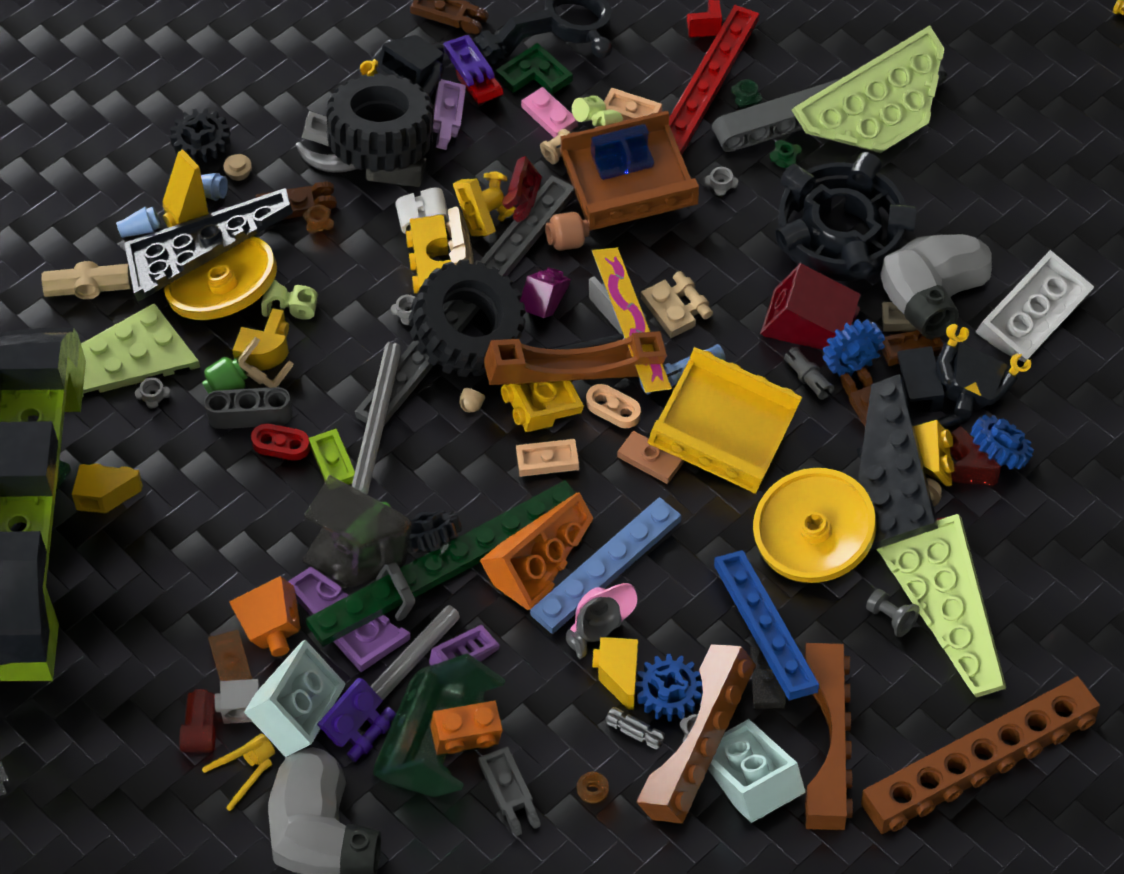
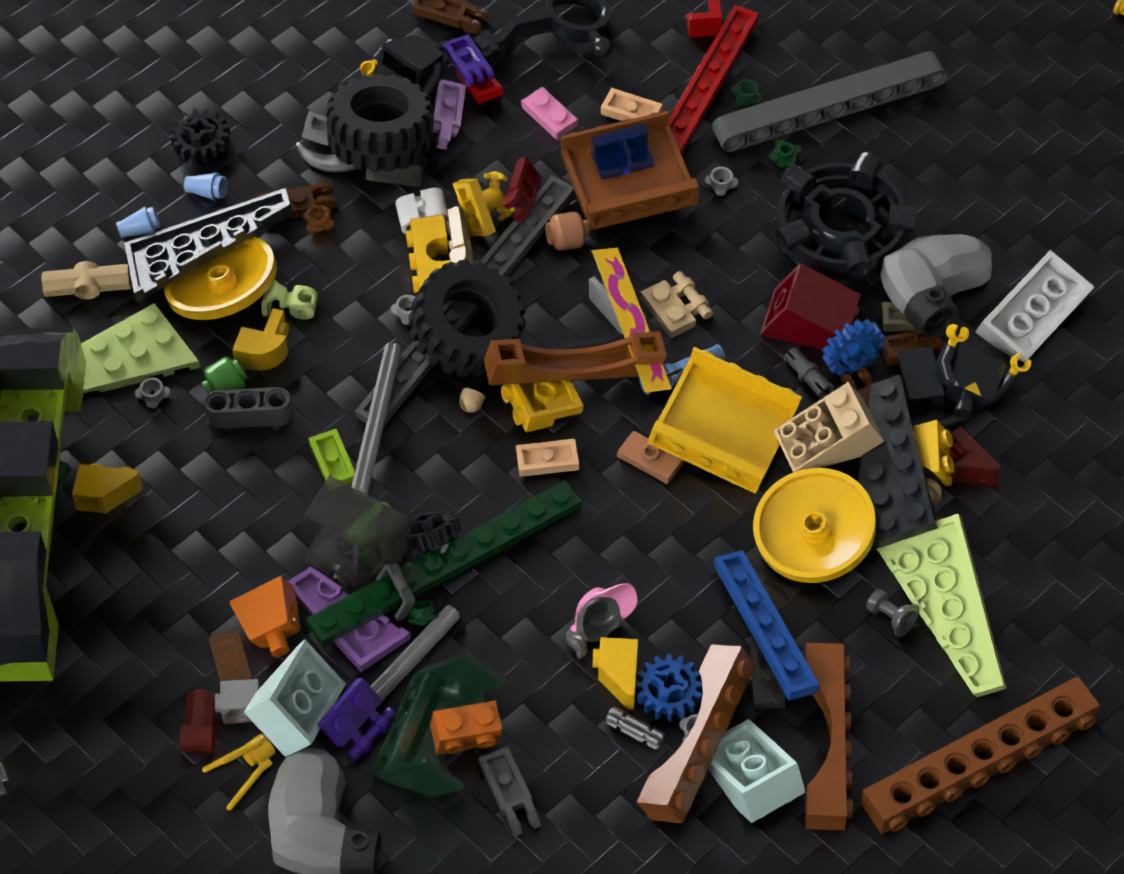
(184, 193): yellow slope -> none
(237, 167): tan plate -> none
(257, 375): tan piece -> none
(281, 440): red plate -> none
(423, 612): none -> dark green plate
(457, 645): medium lavender slope -> none
(534, 555): orange wedge -> none
(537, 65): dark green plate -> none
(544, 292): magenta slope -> none
(549, 148): tan bush -> none
(592, 779): clear orange plate -> none
(594, 109): yellowish green leg -> none
(606, 564): medium blue plate -> none
(615, 406): light nougat plate -> none
(829, 431): none -> tan slope
(880, 99): yellowish green plate -> none
(1002, 442): blue gear -> none

